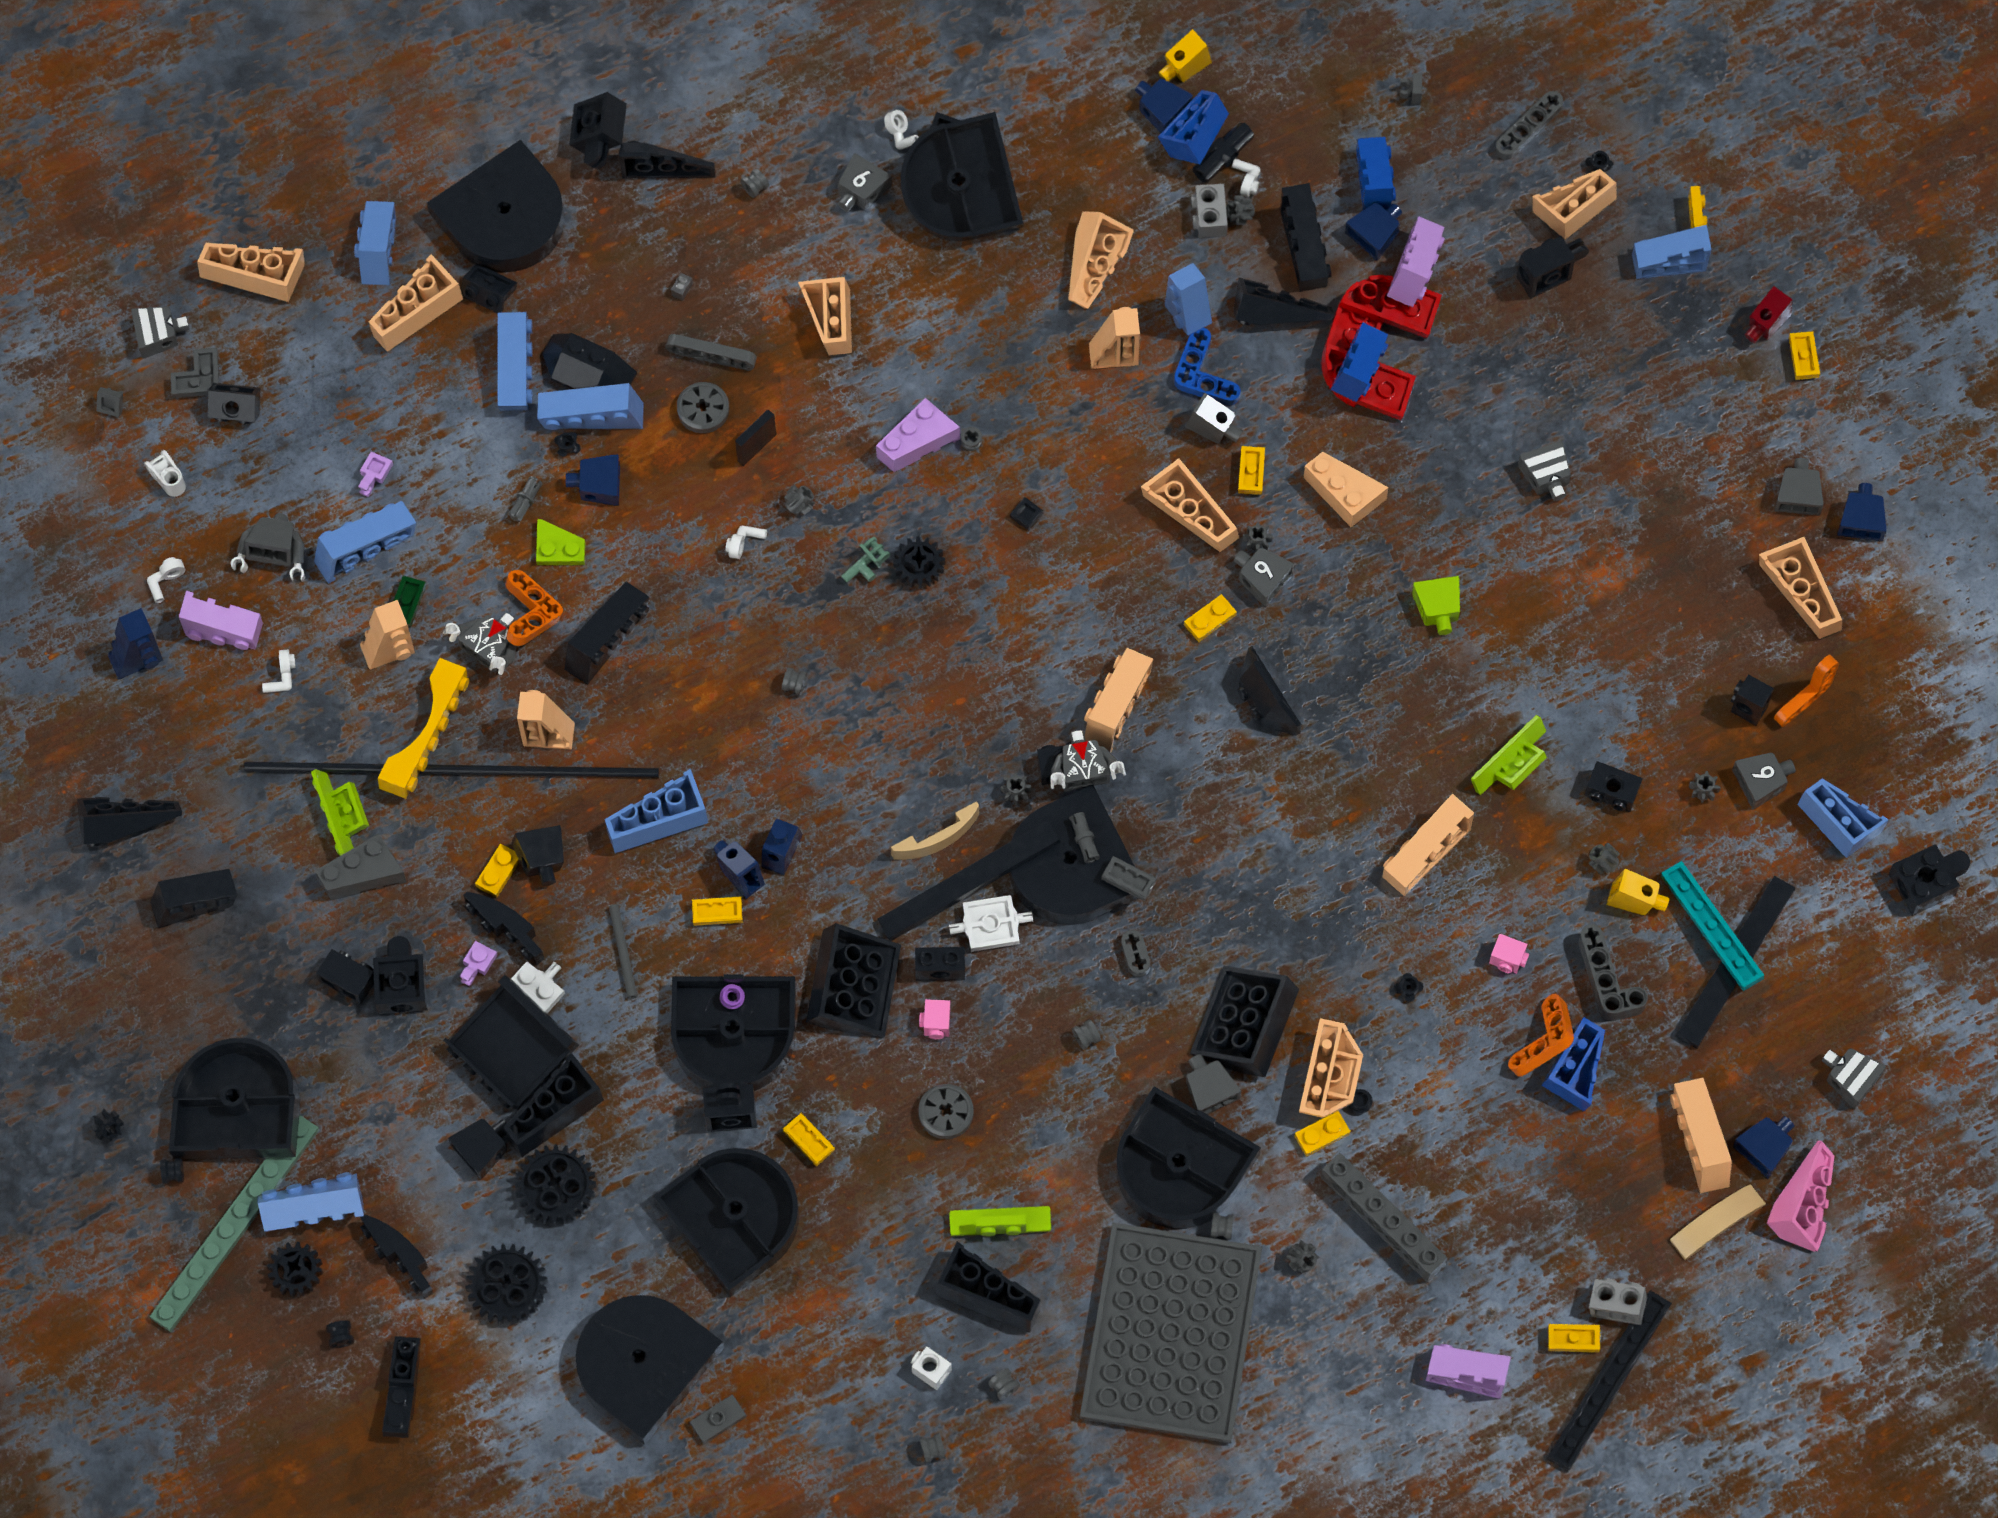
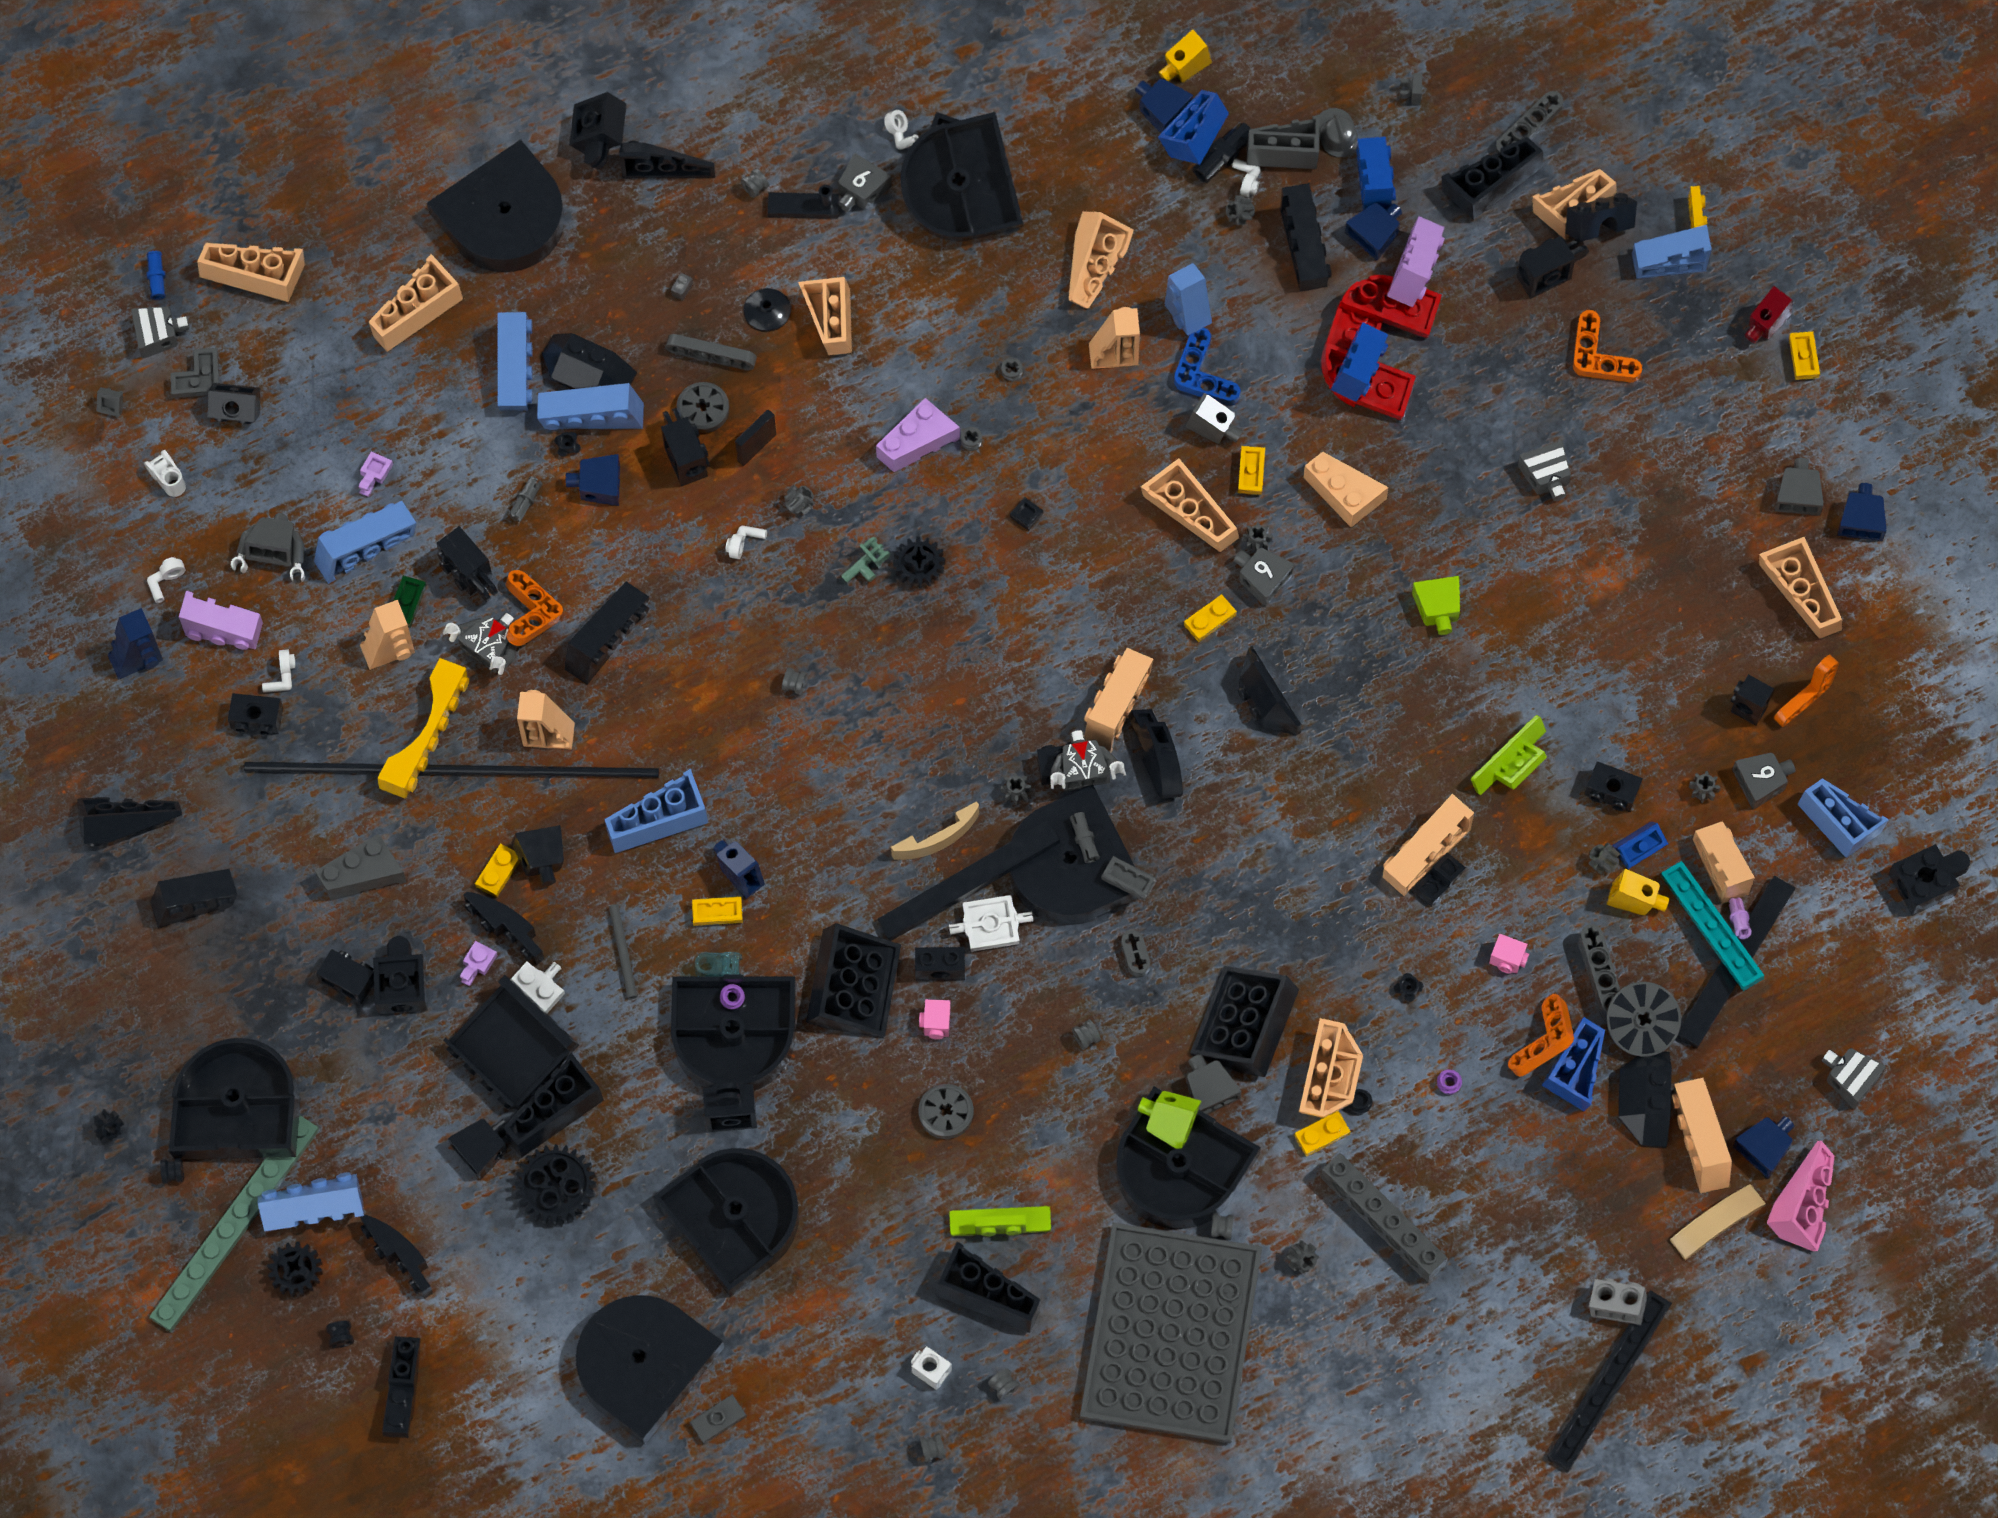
(156, 275): none -> blue pin
(243, 706): none -> black brick
(342, 810): lime bracket -> none
(375, 242): medium blue wedge -> none
(466, 563): none -> black brick
(487, 288): black bracket -> none
(511, 1262): black gear -> none
(558, 546): lime wing -> none
(684, 448): none -> black brick
(720, 963): none -> clear light blue piece
(770, 318): none -> black dish
(782, 843): dark blue torso -> none
(804, 205): none -> black piece
(808, 1139): yellow plate -> none
(1012, 376): none -> dark grey bush
(1160, 752): none -> black slope
(1170, 1117): none -> lime torso
(1210, 210): light grey brick -> none
(1261, 306): black wedge -> none
(1285, 145): none -> dark grey wedge
(1337, 132): none -> dark grey piece
(1439, 879): none -> black slope
(1452, 1075): none -> medium lavender plate
(1468, 1370): lavender wedge -> none
(1489, 180): none -> black wedge
(1573, 1338): yellow plate -> none
(1595, 360): none -> orange beam
(1599, 156): black plate -> none
(1613, 212): none -> black arch
(1625, 1026): none -> dark grey piece
(1640, 844): none -> blue slope
(1646, 1099): none -> black wedge
(1723, 862): none -> light nougat wedge
(1739, 918): none -> lavender axle

